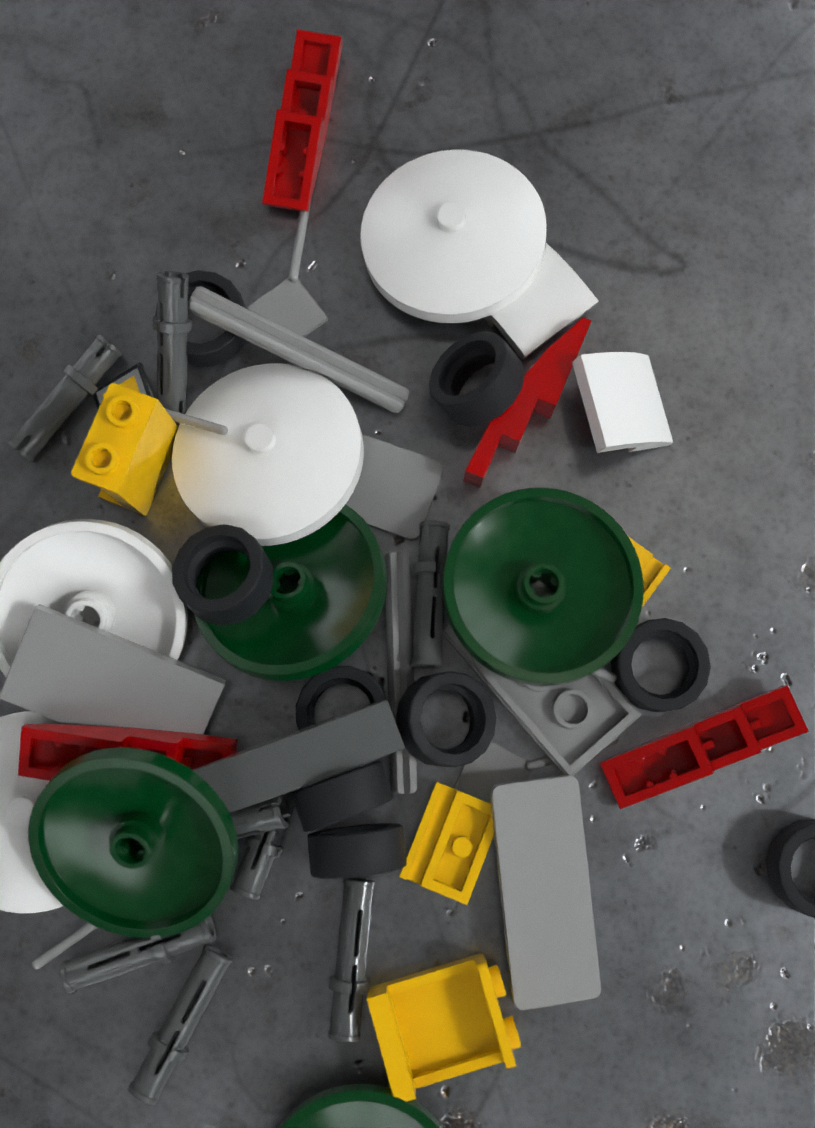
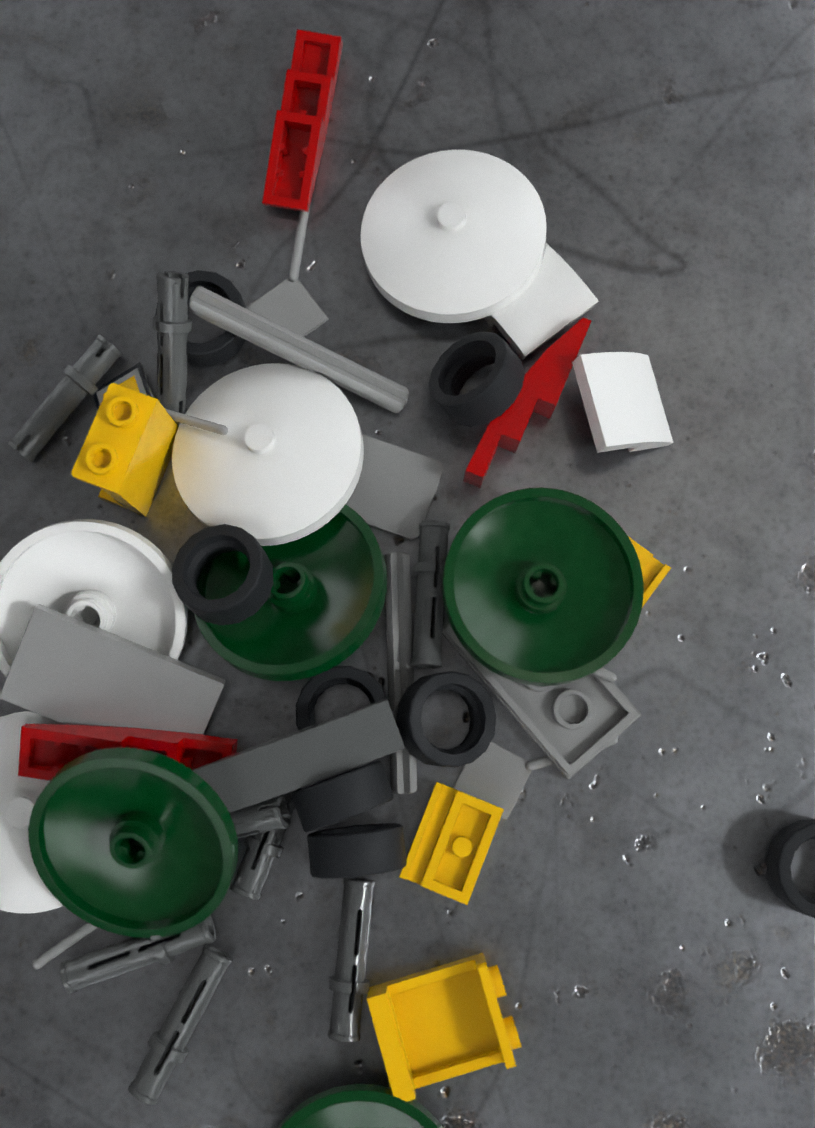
(545, 892): light grey piece -> none
(697, 658): black tyre -> none
(703, 746): red slope -> none

